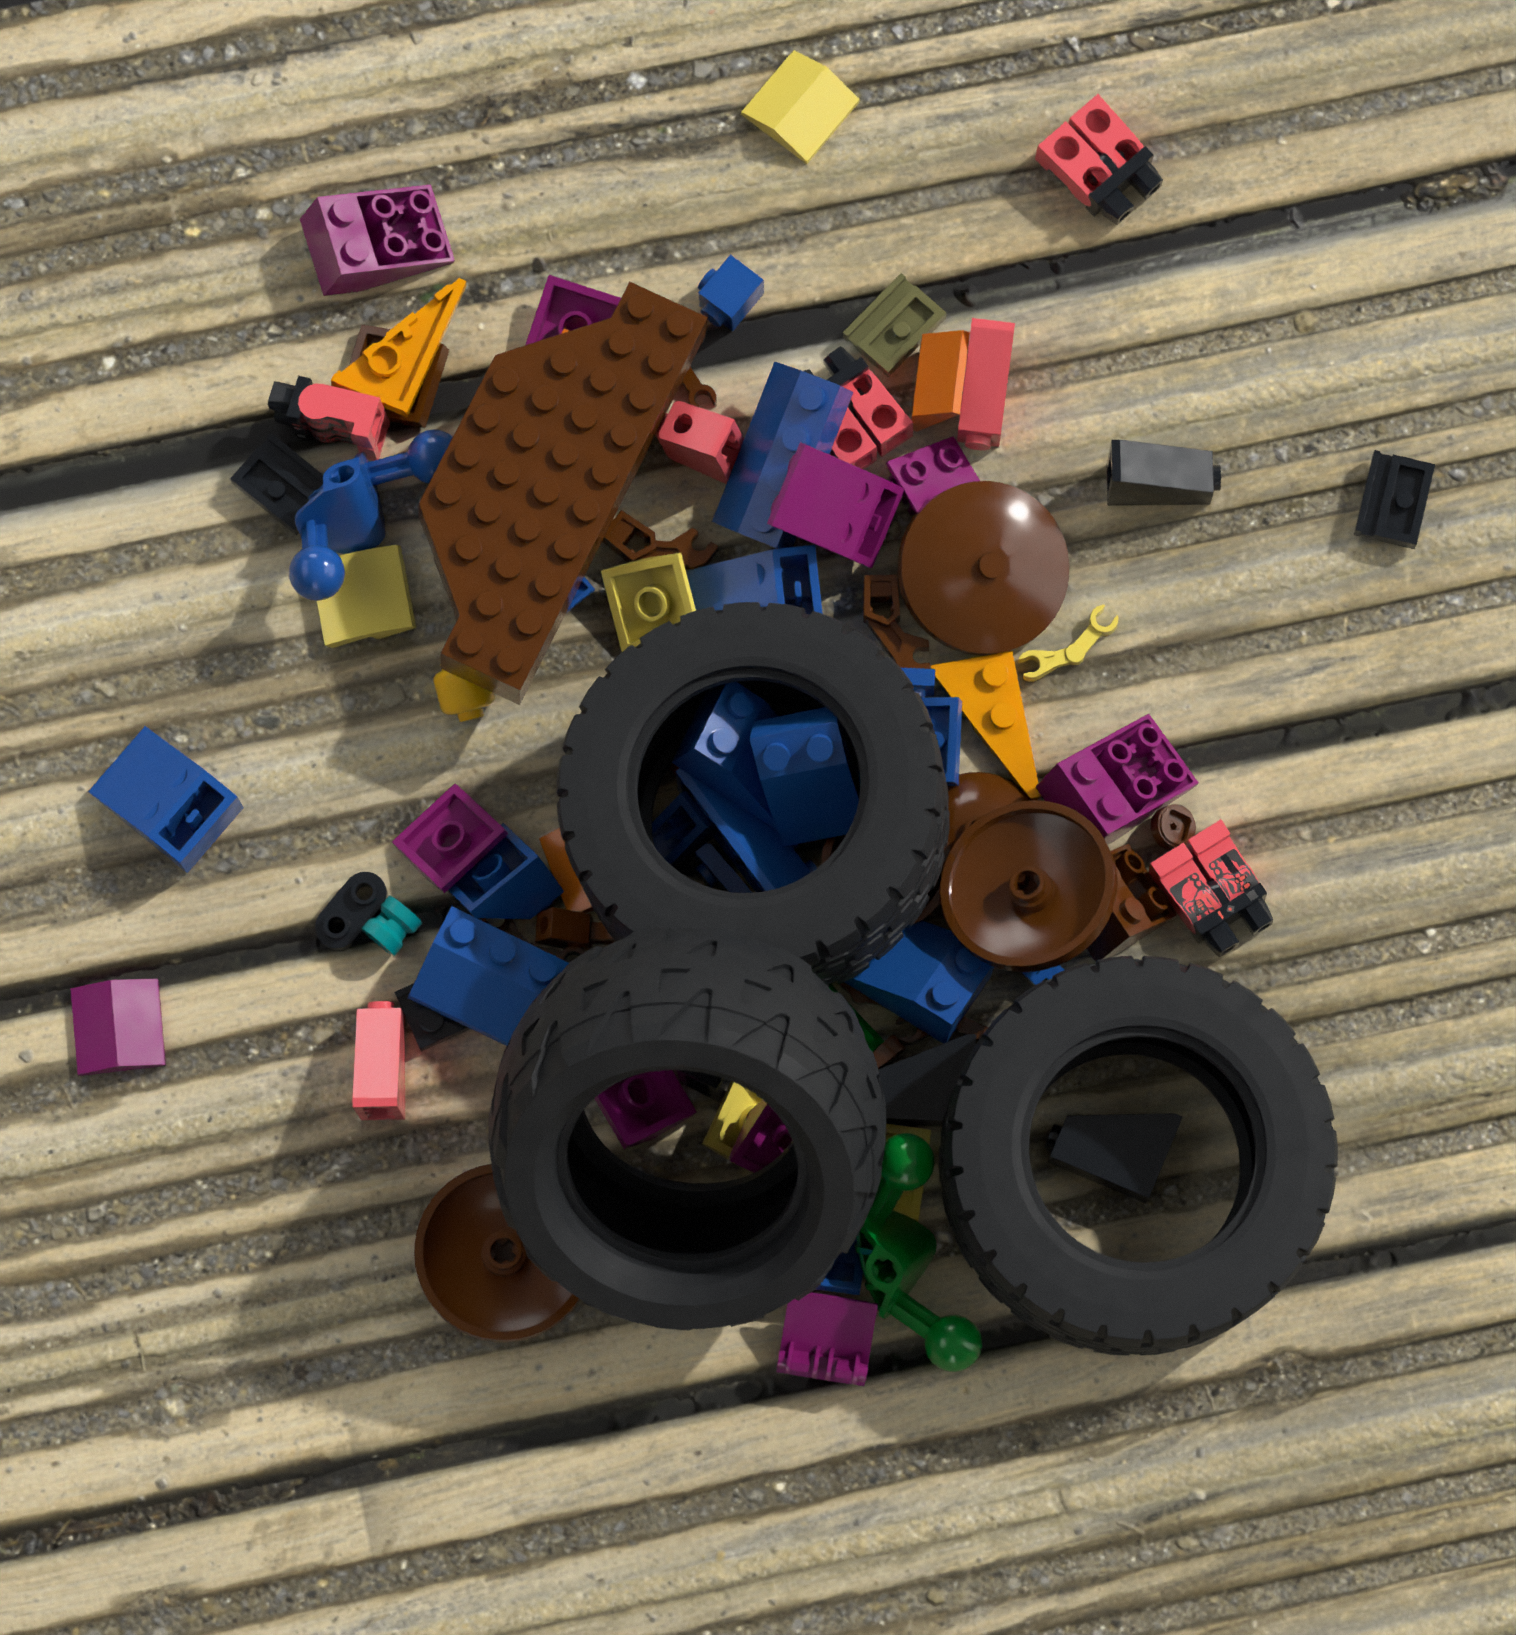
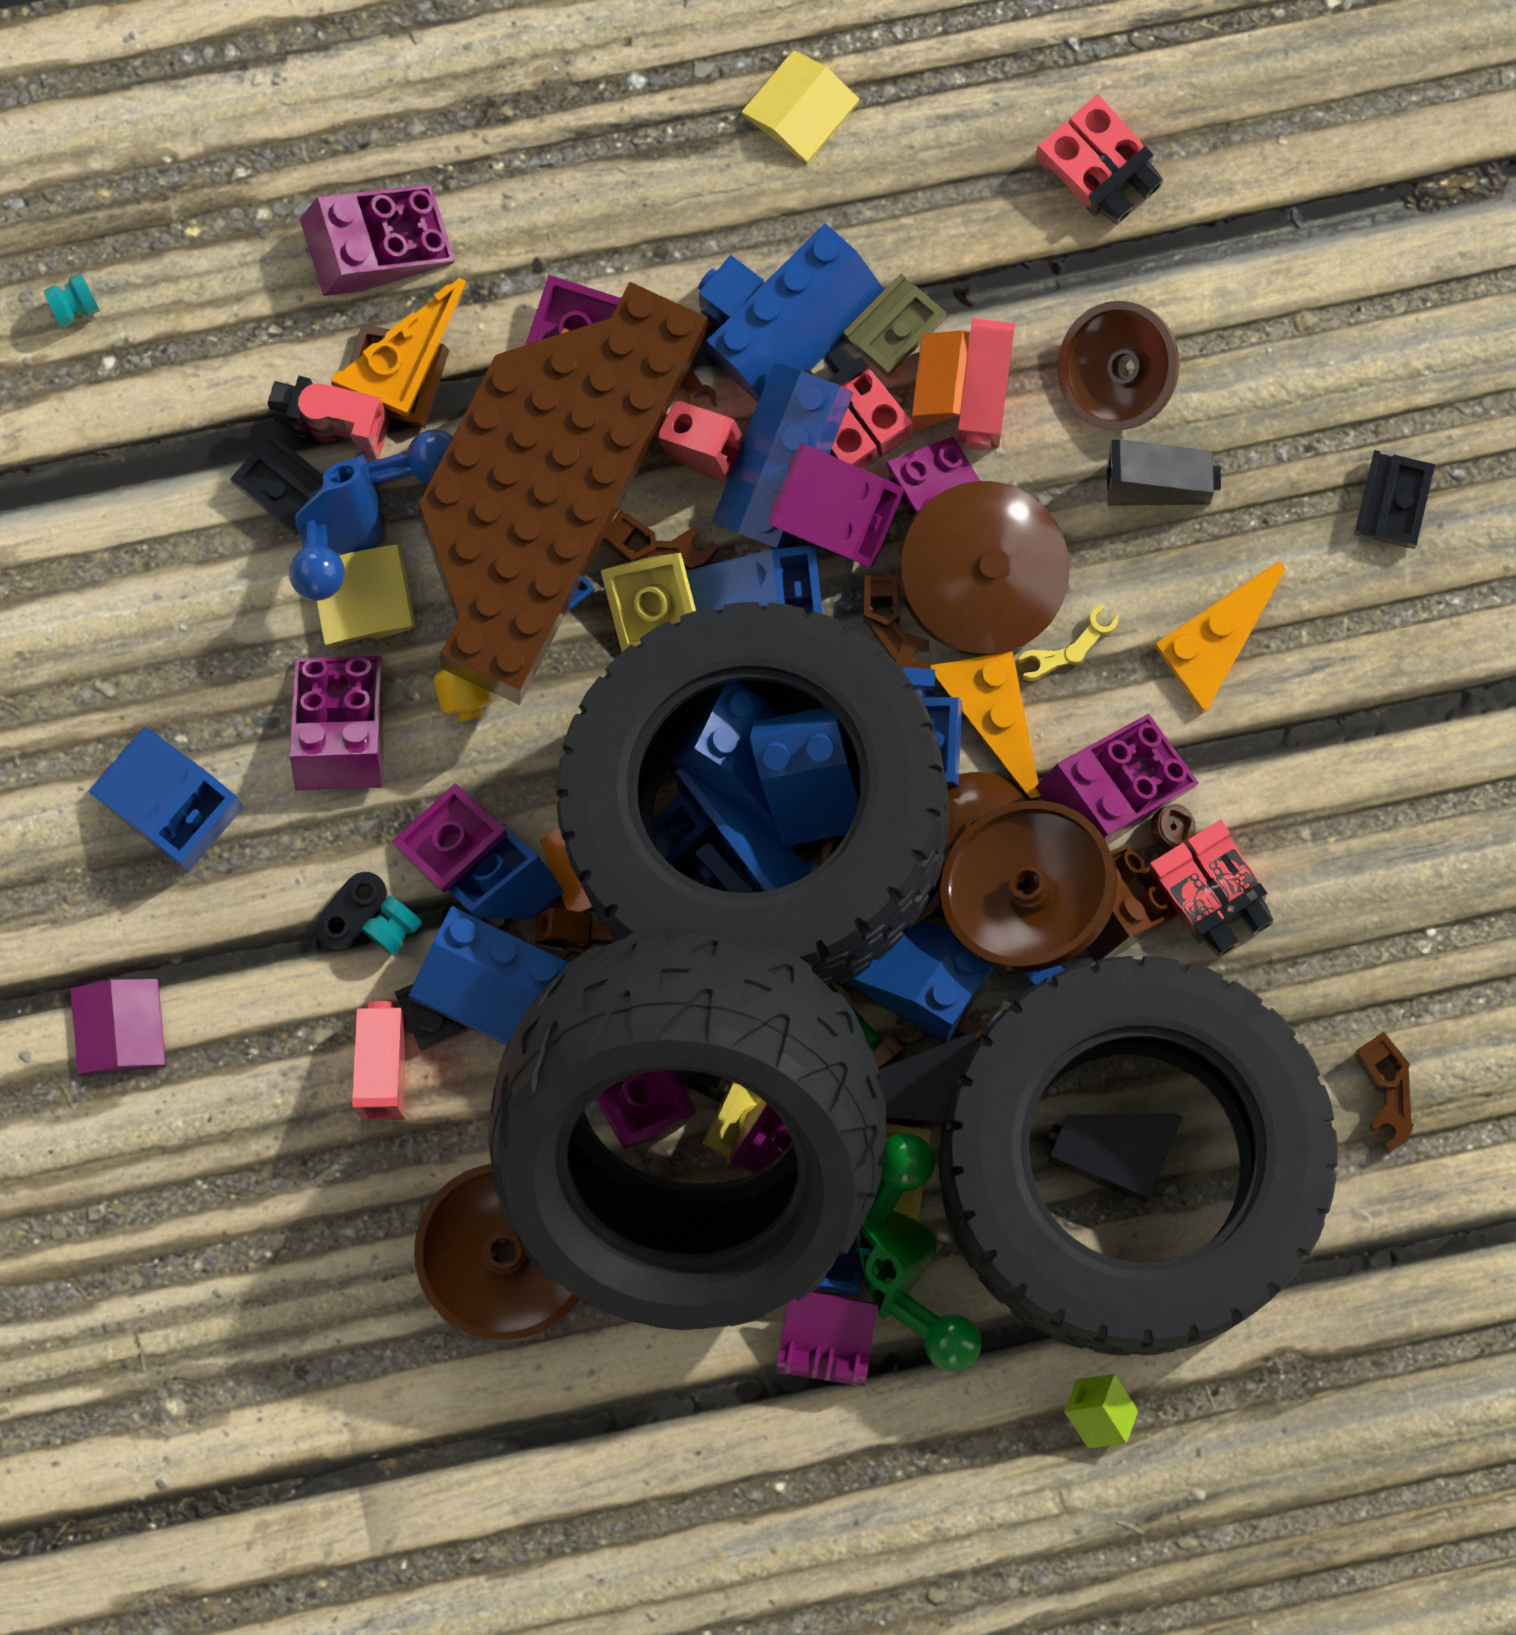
(71, 300): none -> teal wheel
(337, 723): none -> magenta slope
(795, 312): none -> blue slope
(1095, 363): none -> reddish brown dish
(1101, 1411): none -> lime panel
(1209, 643): none -> light orange wing
(1397, 1104): none -> reddish brown piece

